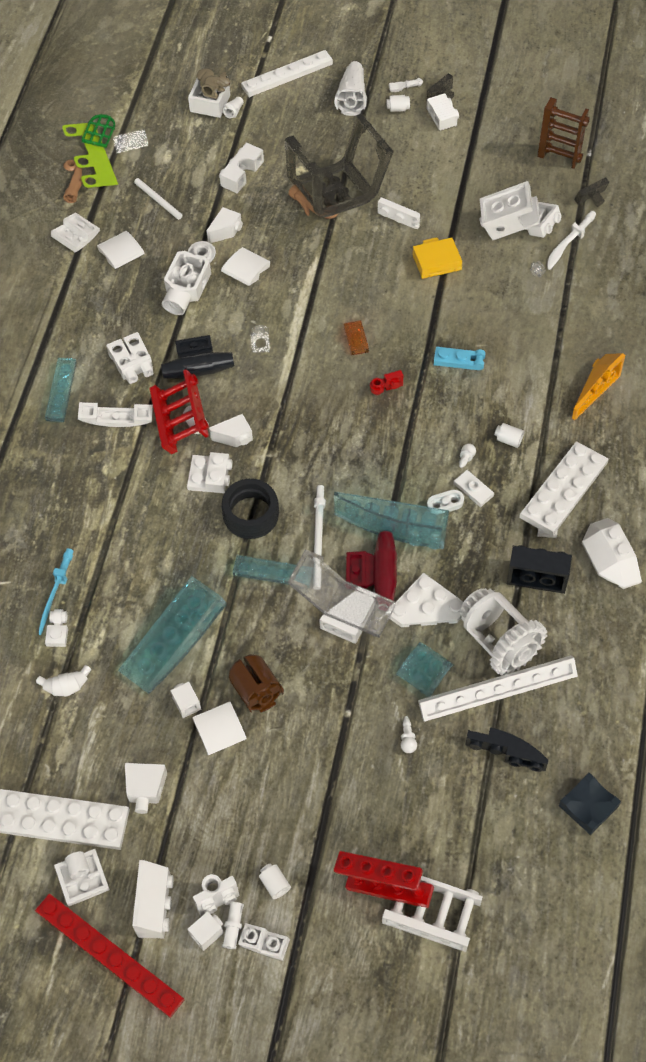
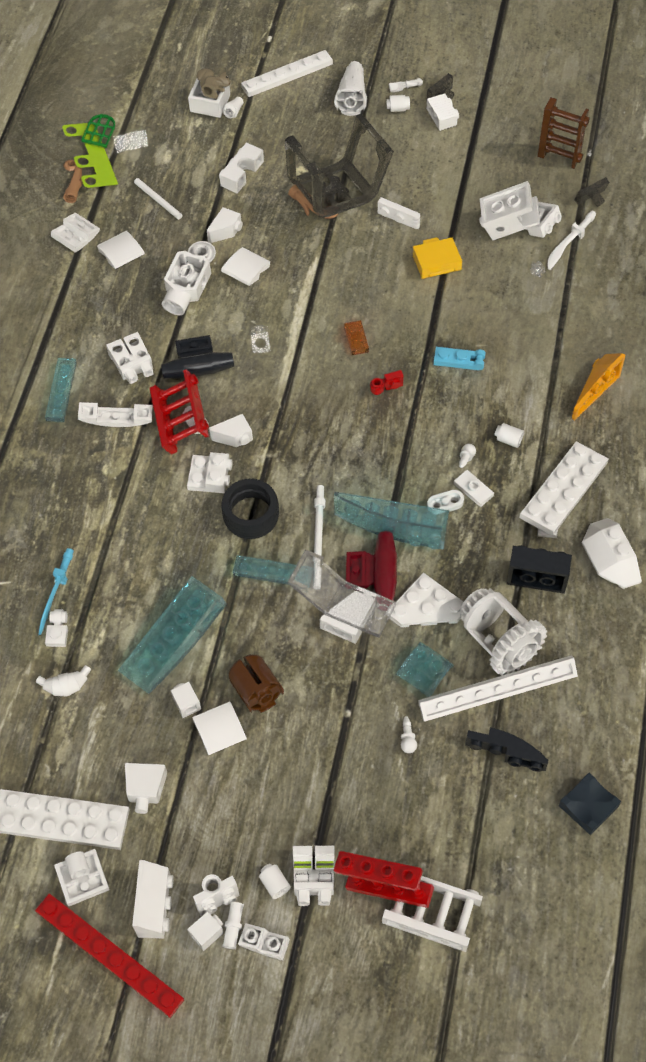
(311, 881): none -> white hips

